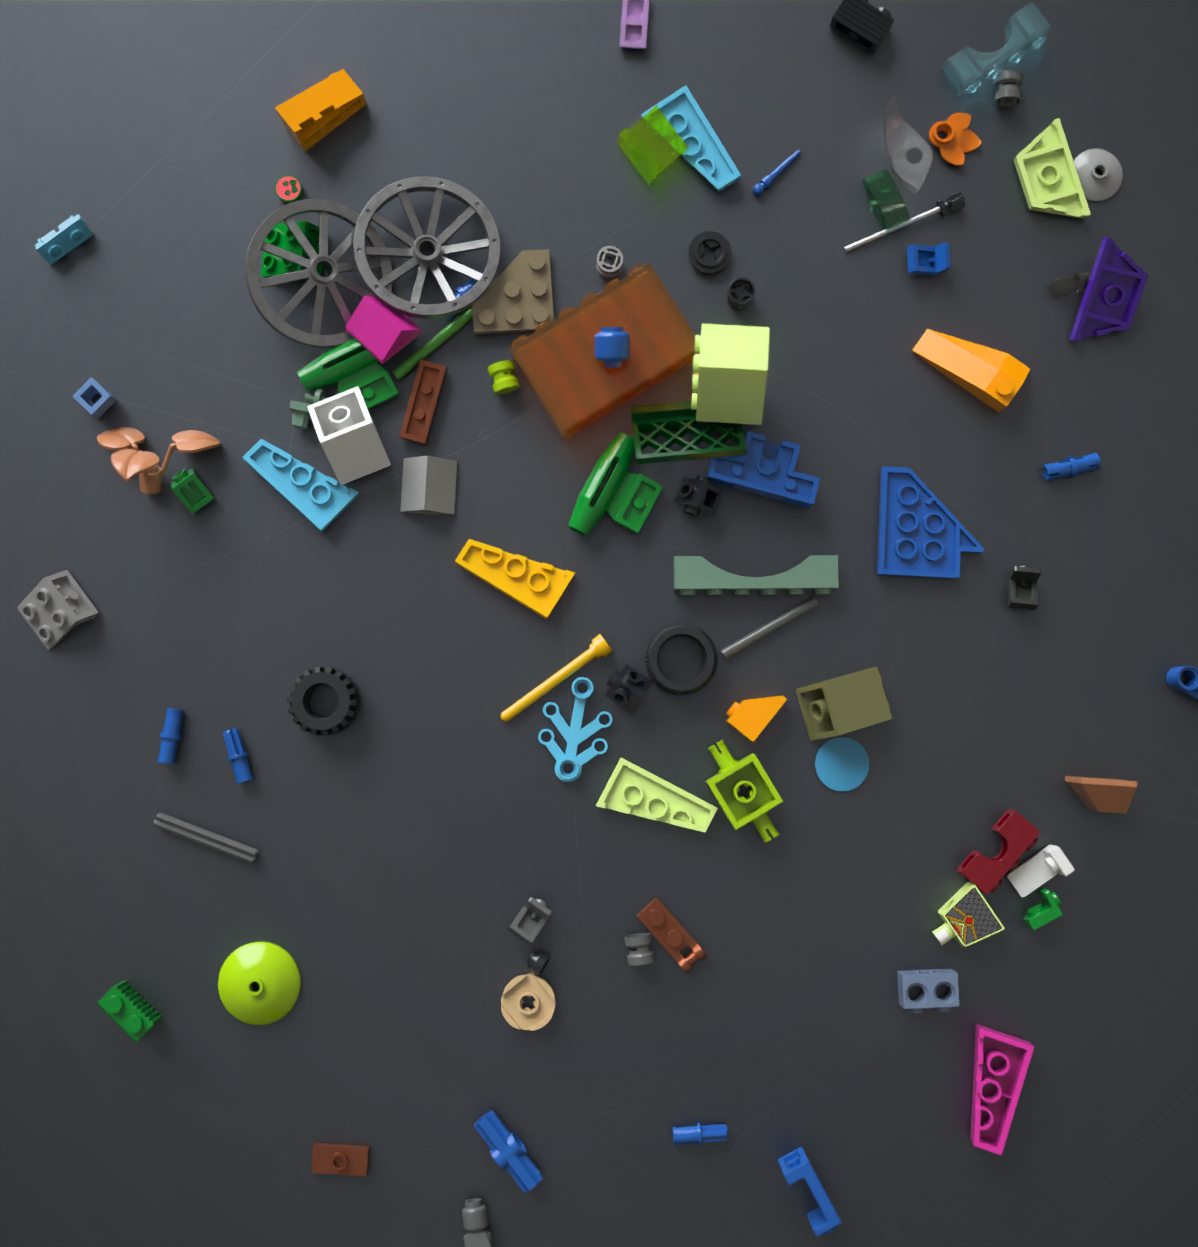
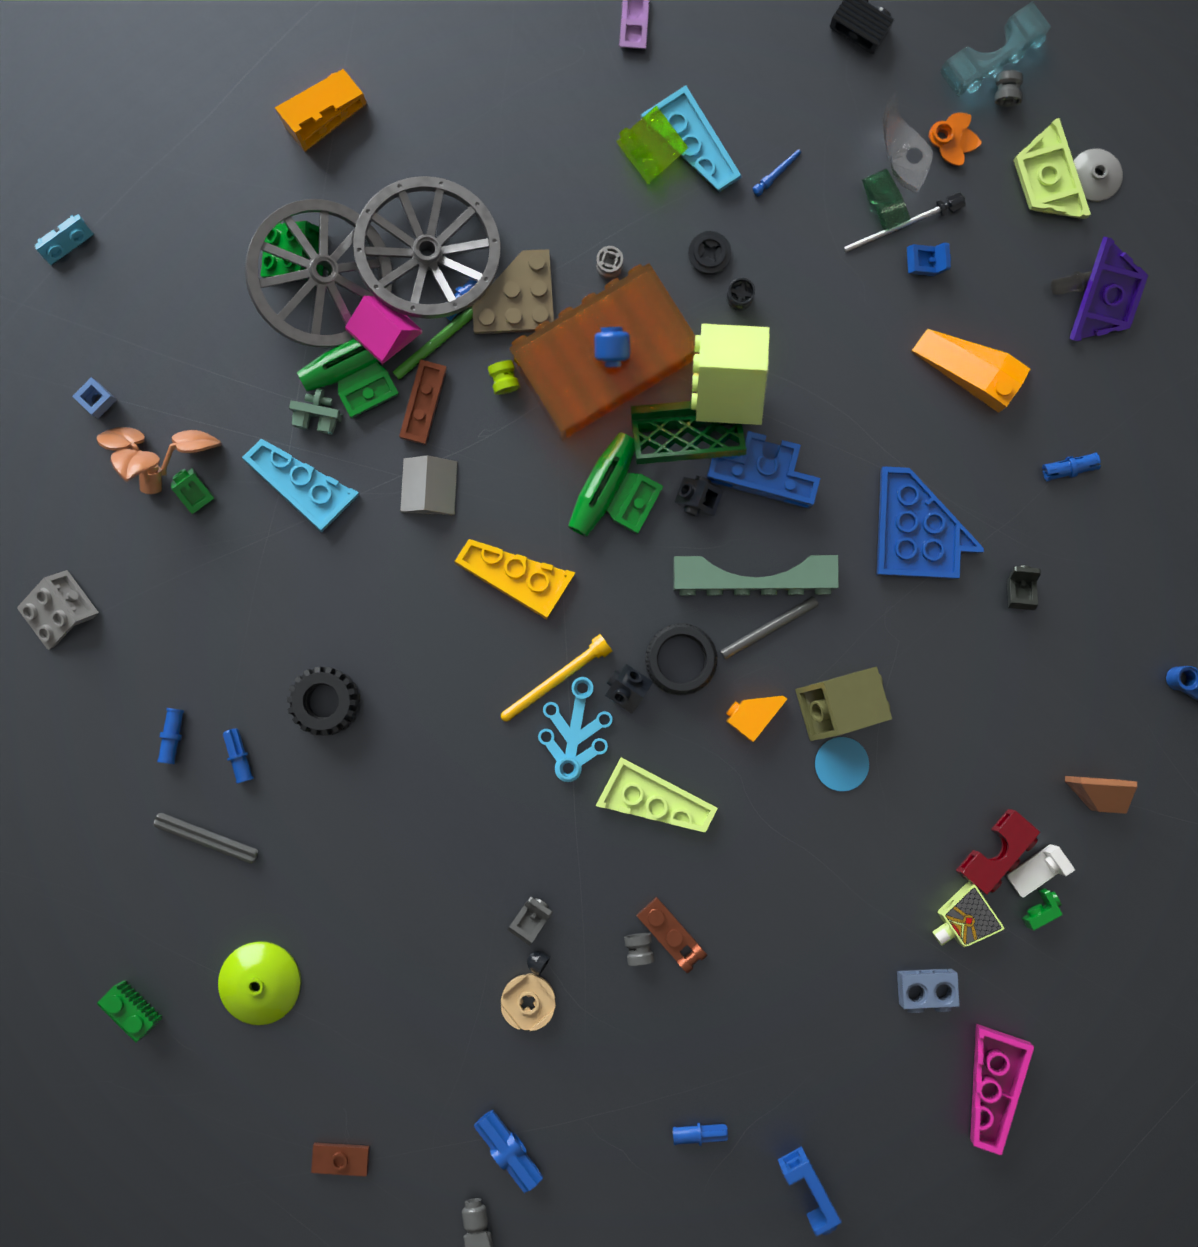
(288, 189): tile -> none
(348, 435): white slope -> none
(761, 795): lime brick -> none

